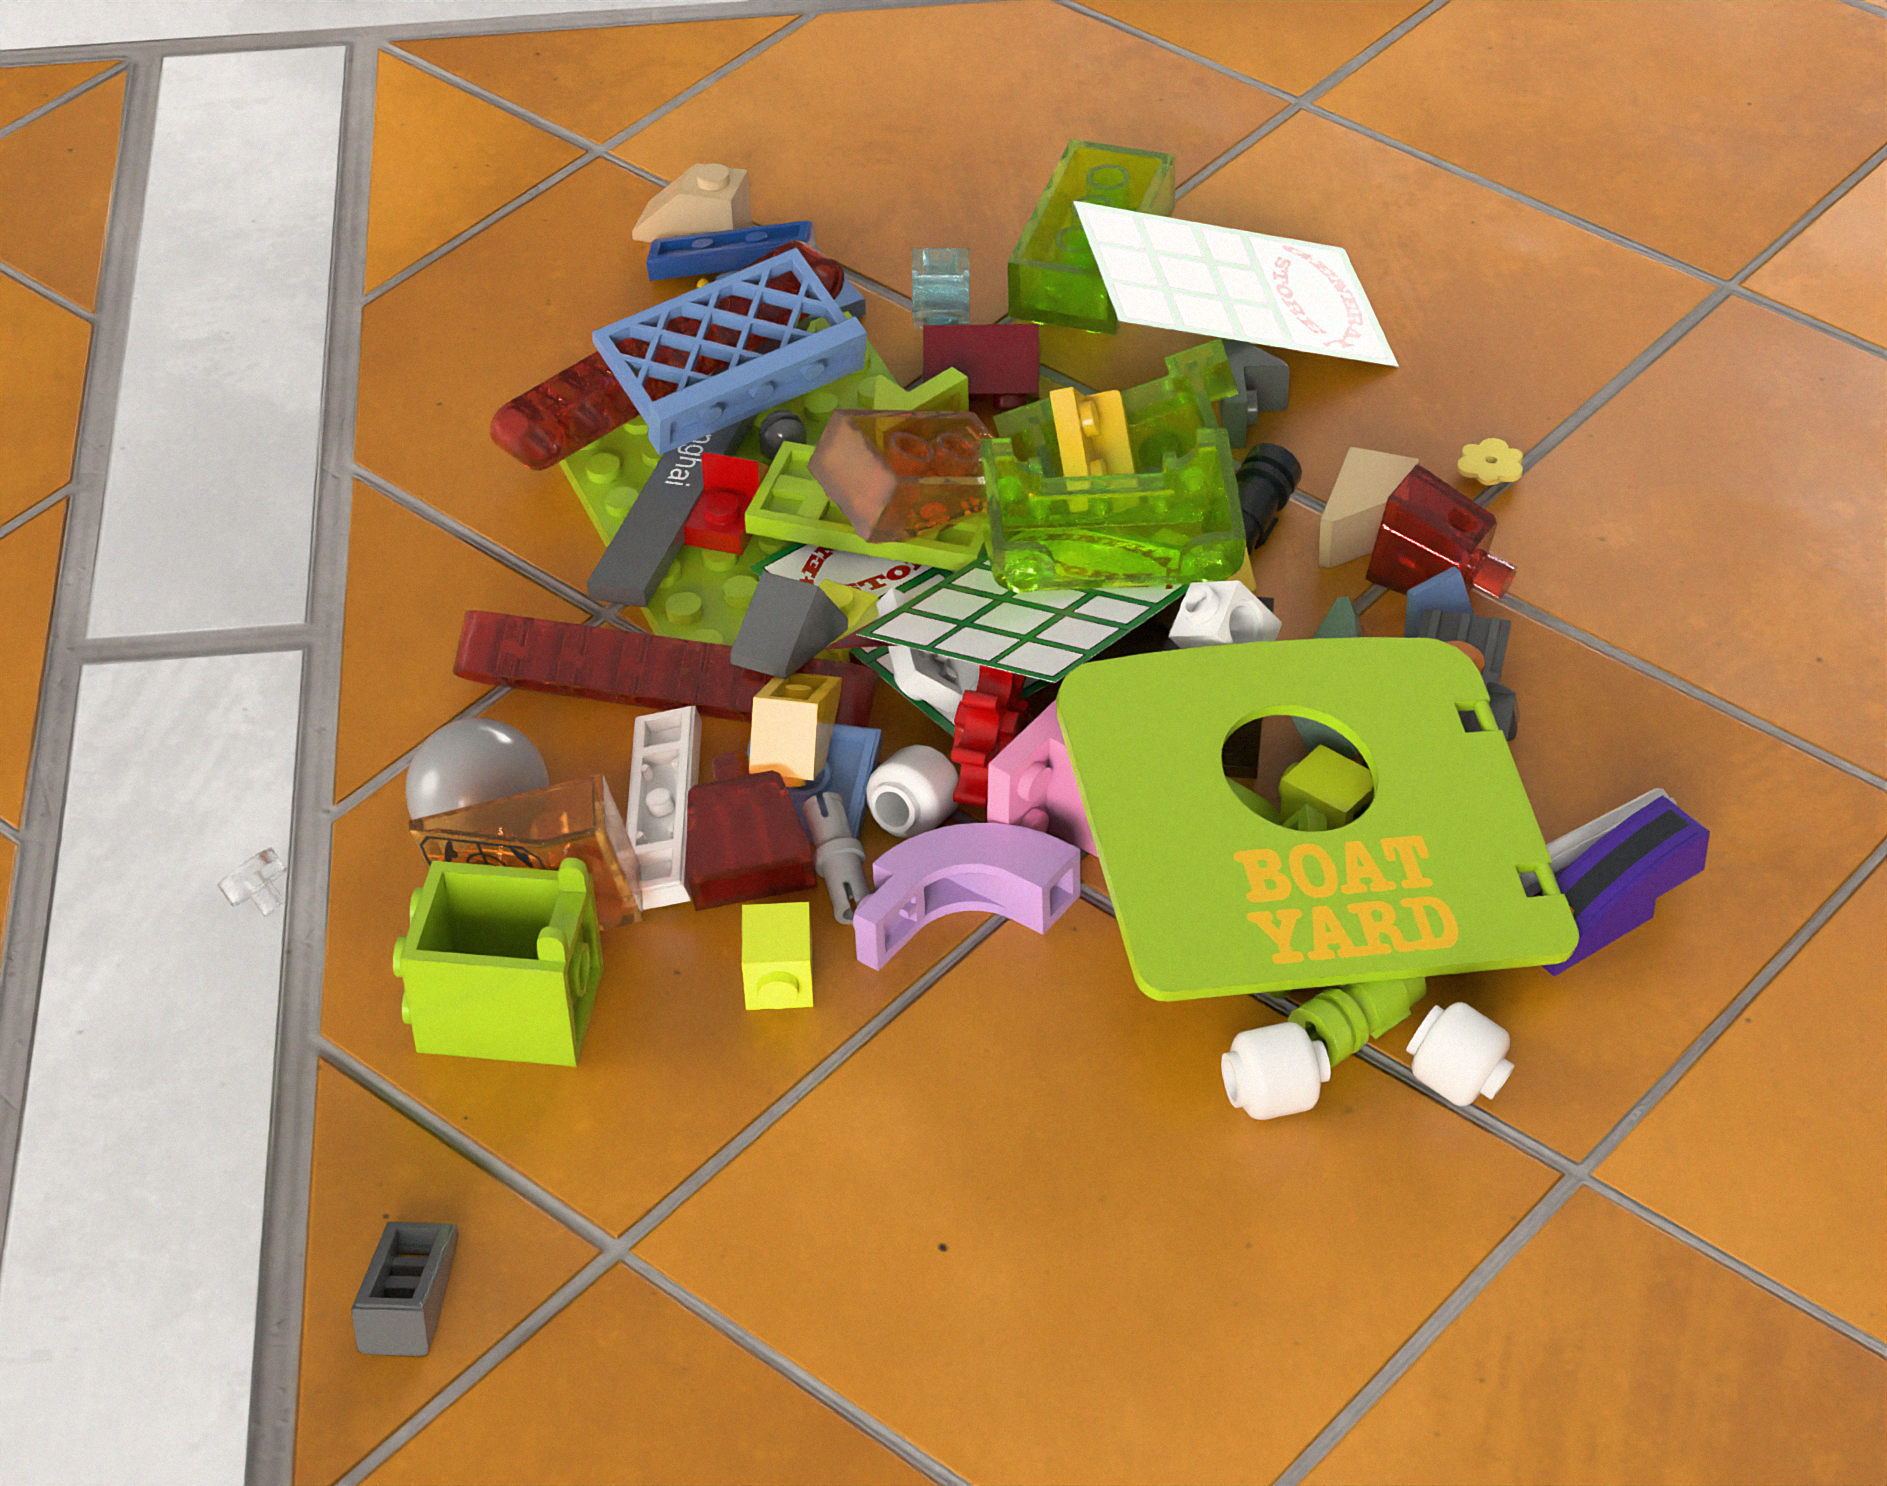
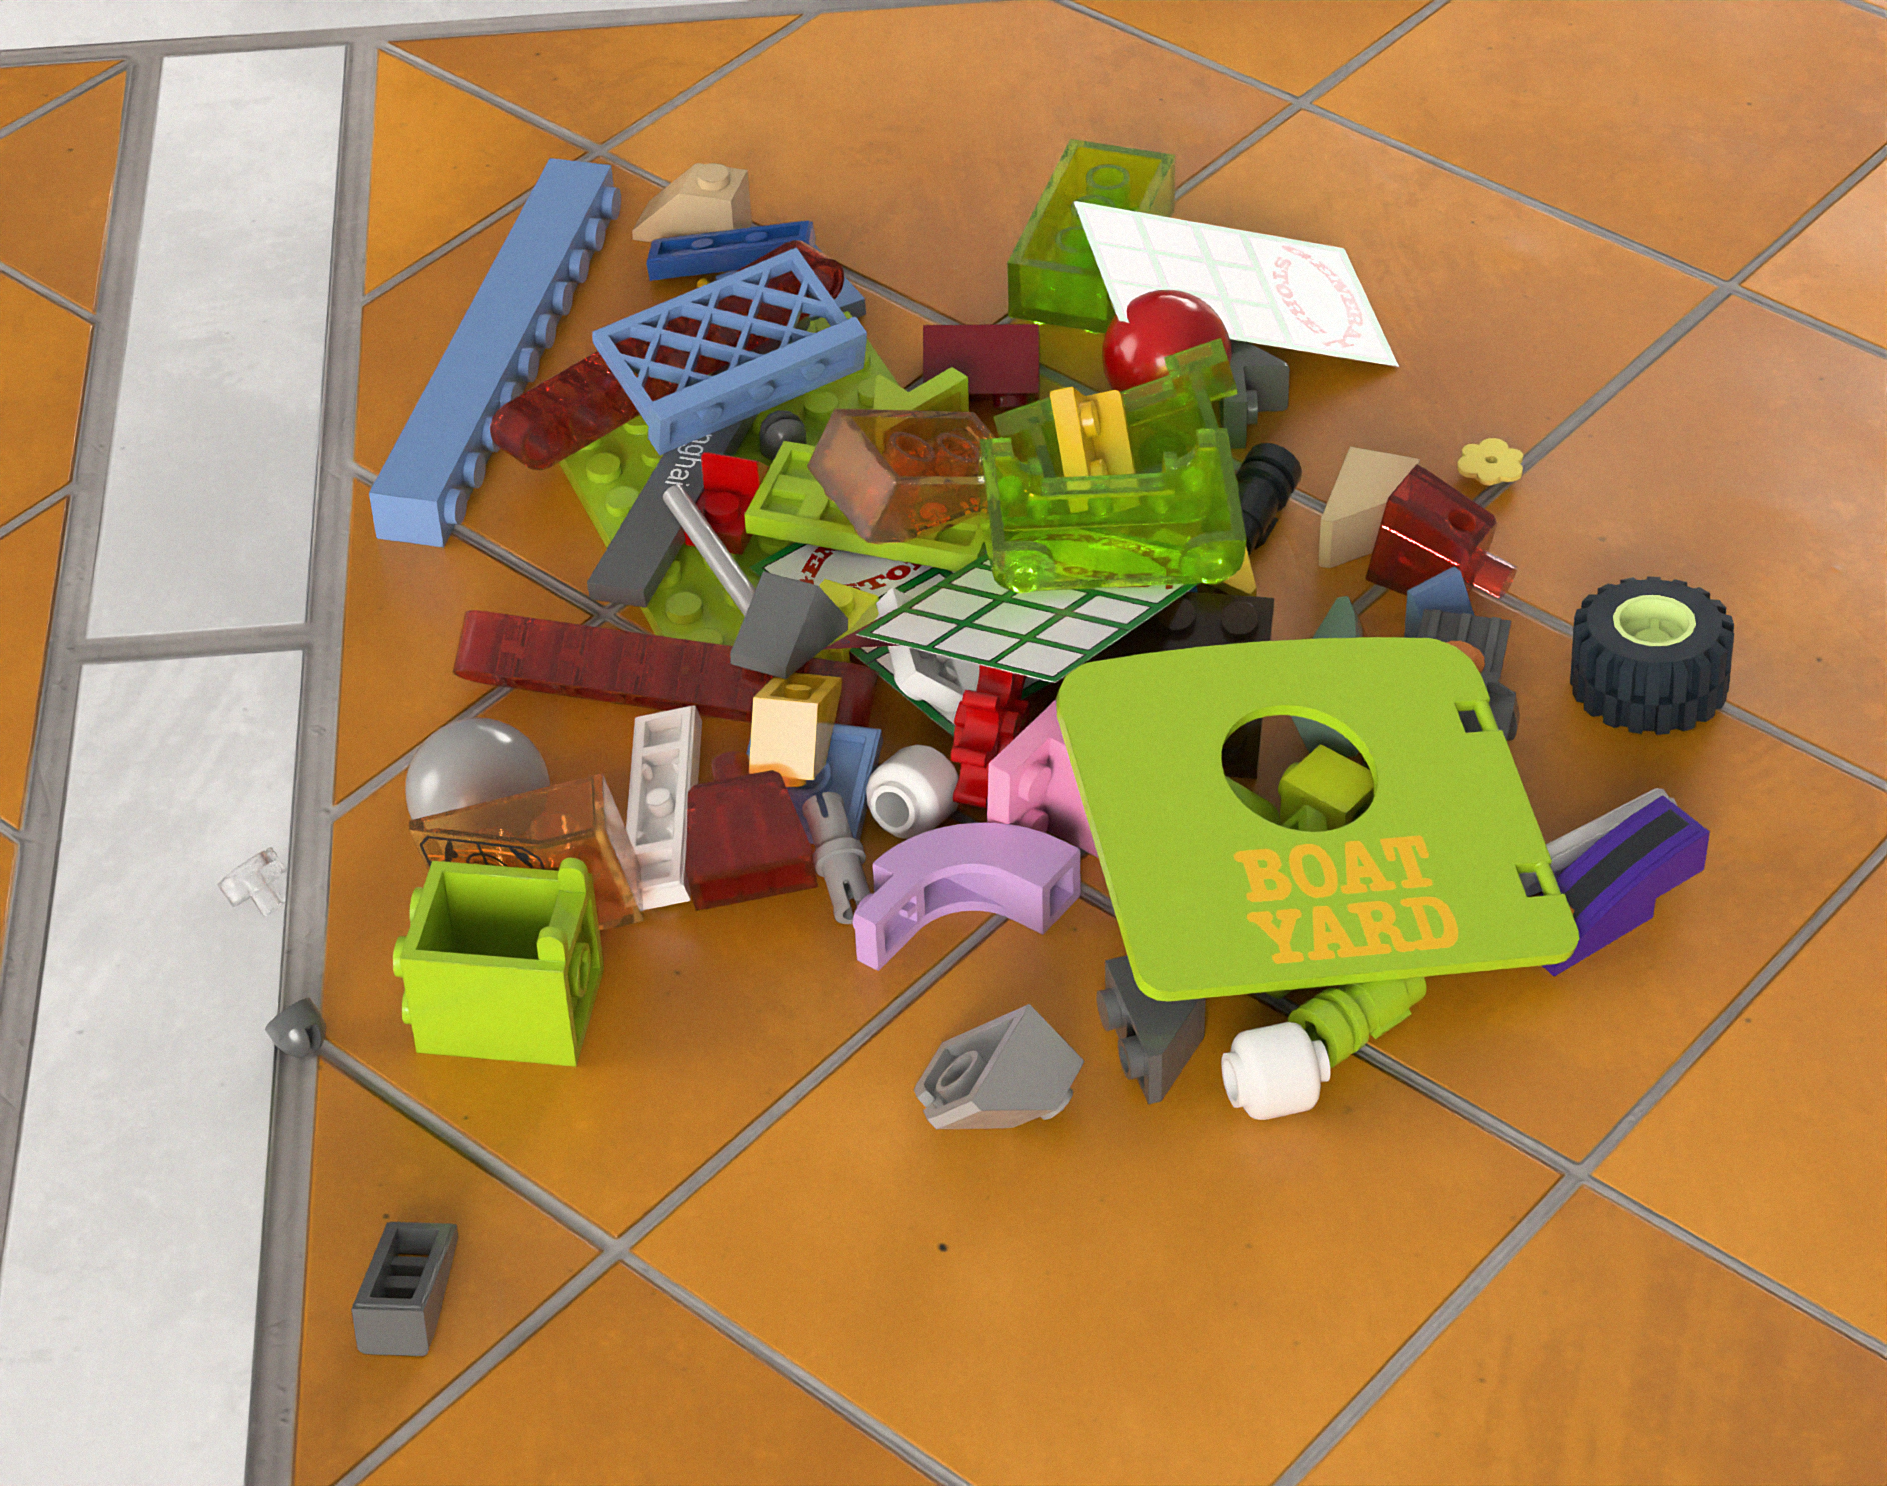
(298, 1029): none -> dark grey hinge
(493, 353): none -> medium blue brick
(710, 546): none -> light grey piece
(777, 956): neon yellow brick -> none
(940, 286): clear light blue brick -> none
(999, 1074): none -> light grey slope
(1152, 1034): none -> dark grey slope
(1157, 327): none -> red piece
(1222, 615): white brick -> none
(1460, 1054): white head -> none
(1651, 655): none -> black wheel

